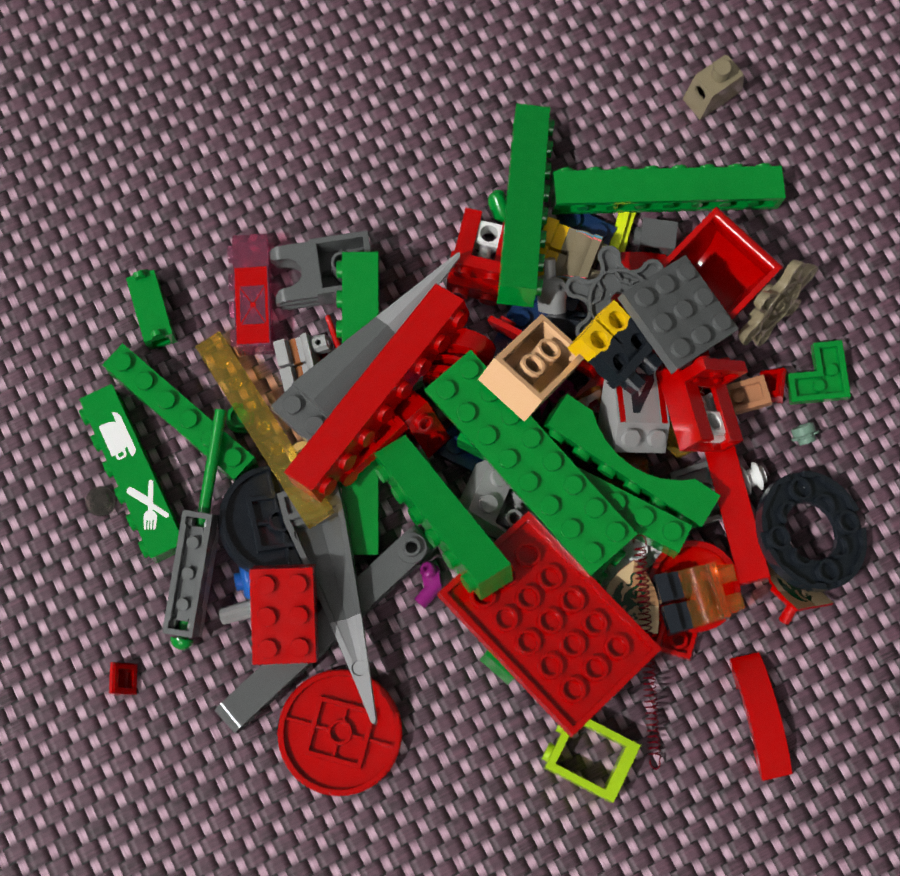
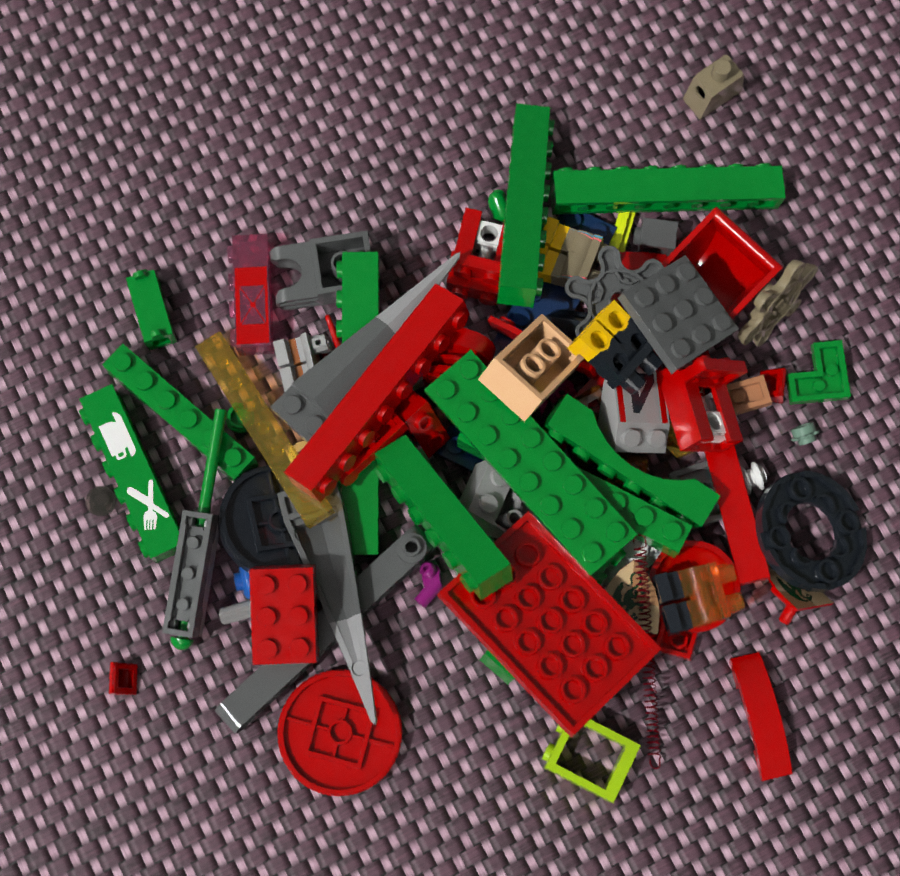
(553, 290): light grey piece -> none

